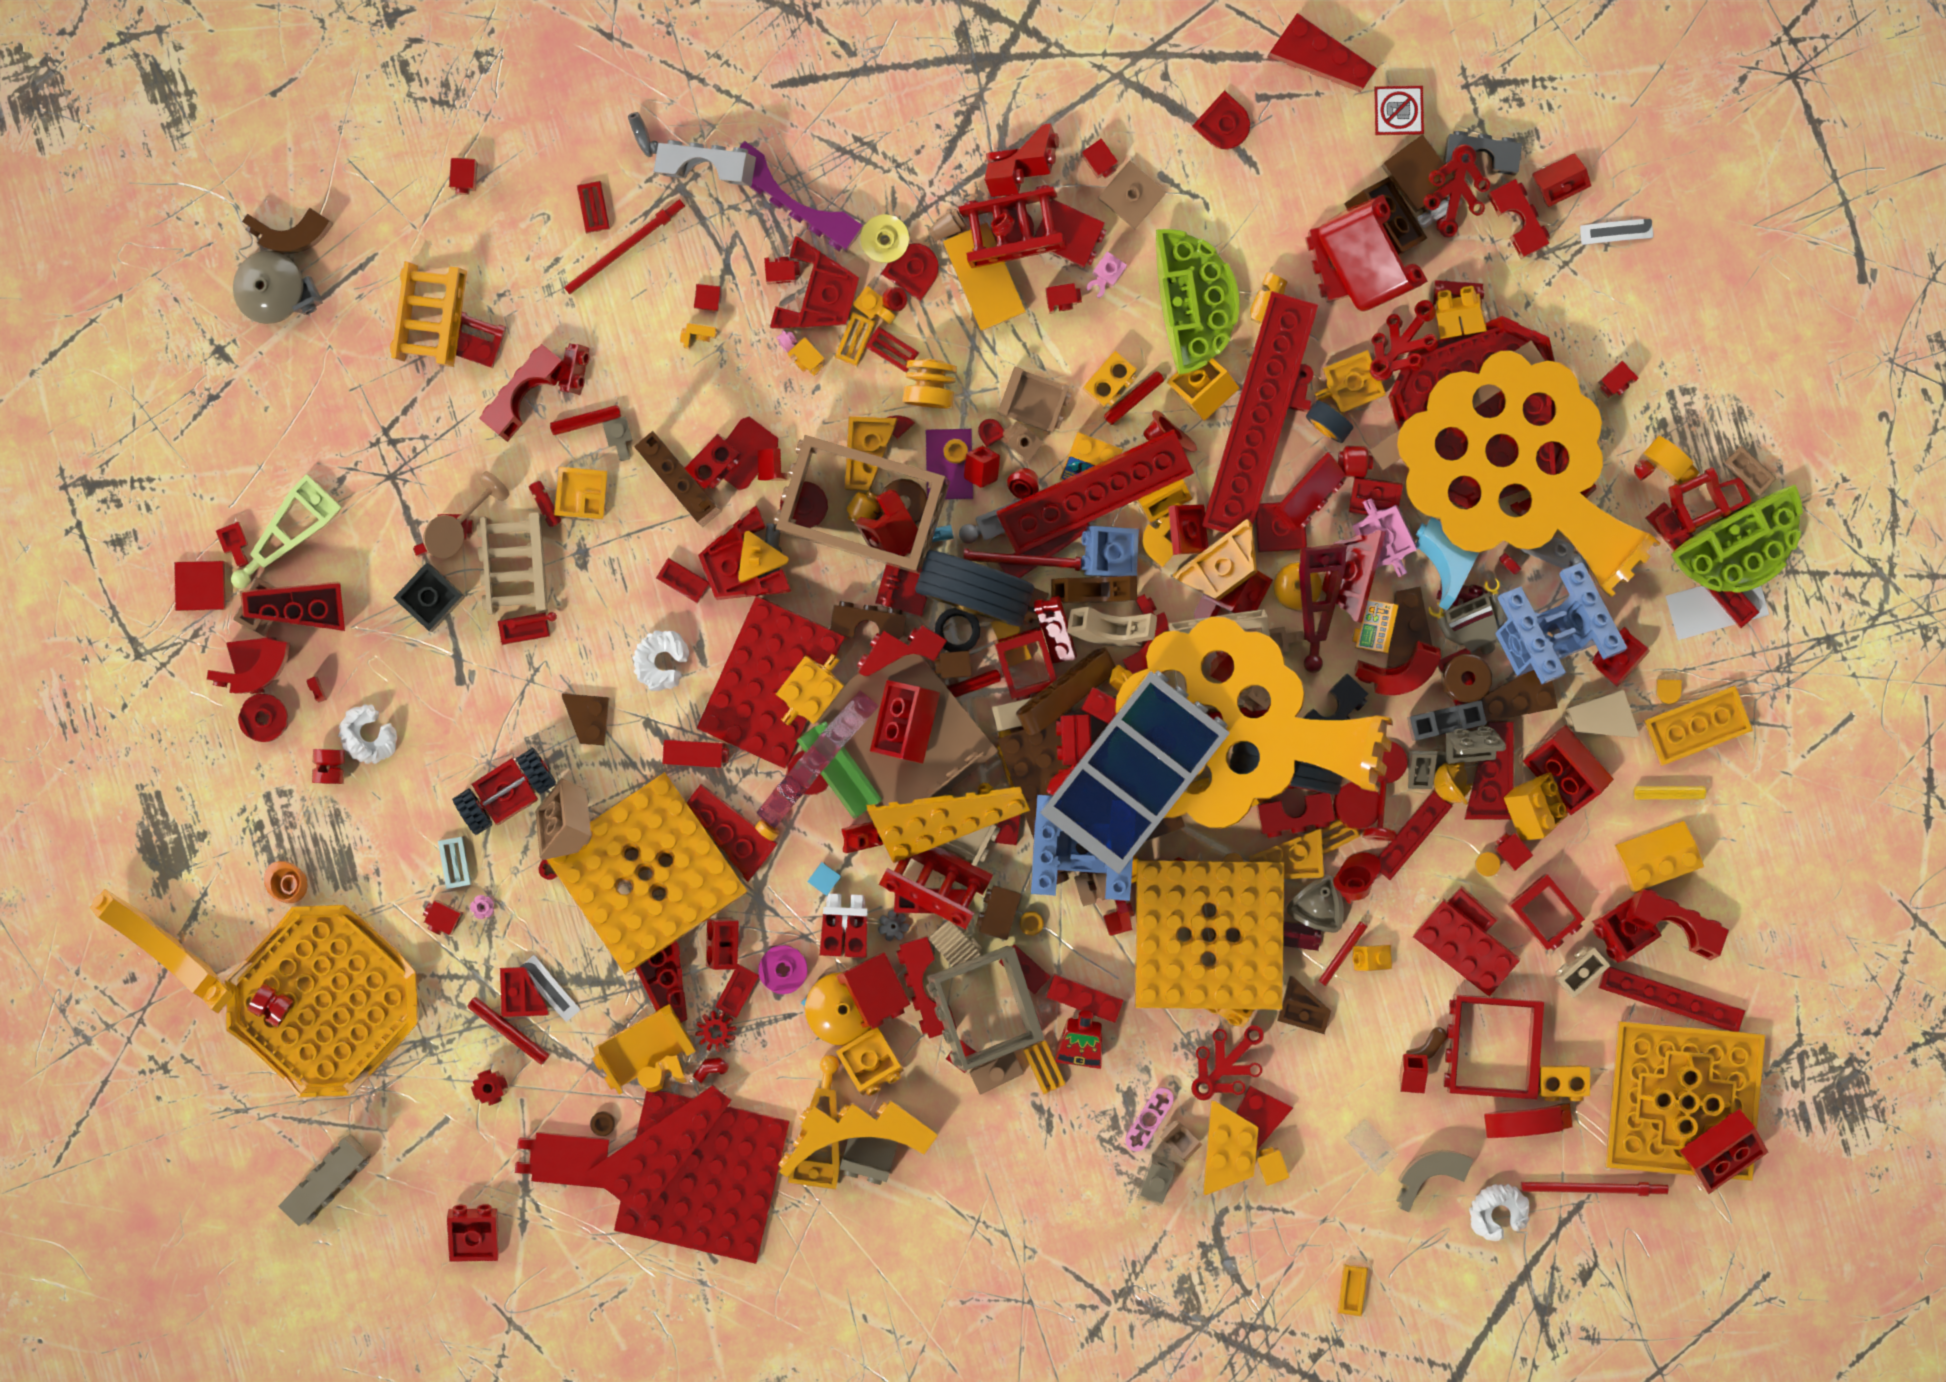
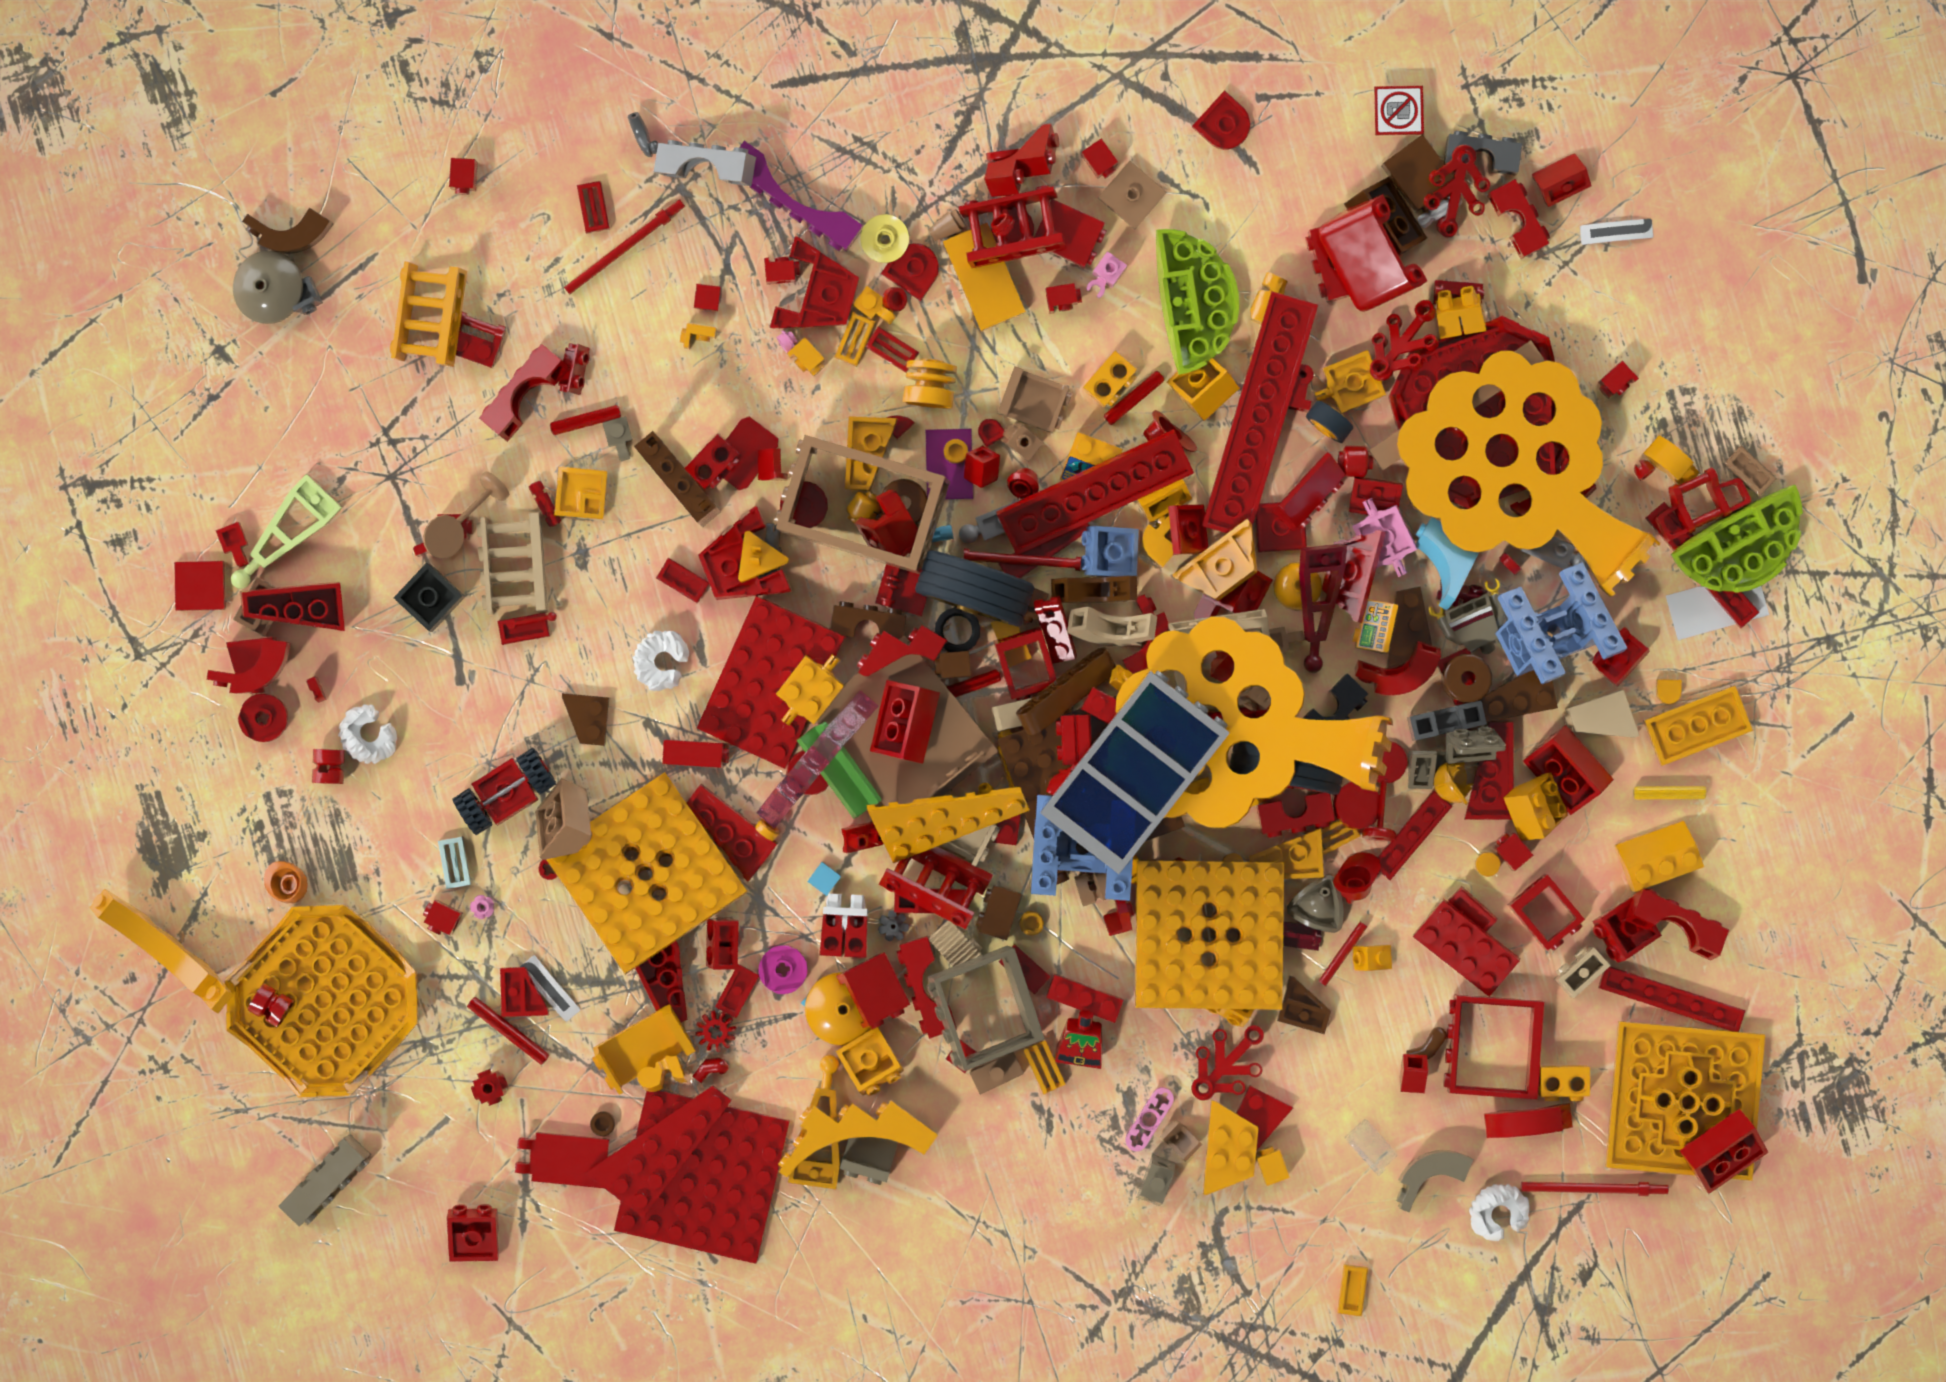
(1321, 55): red wedge -> none

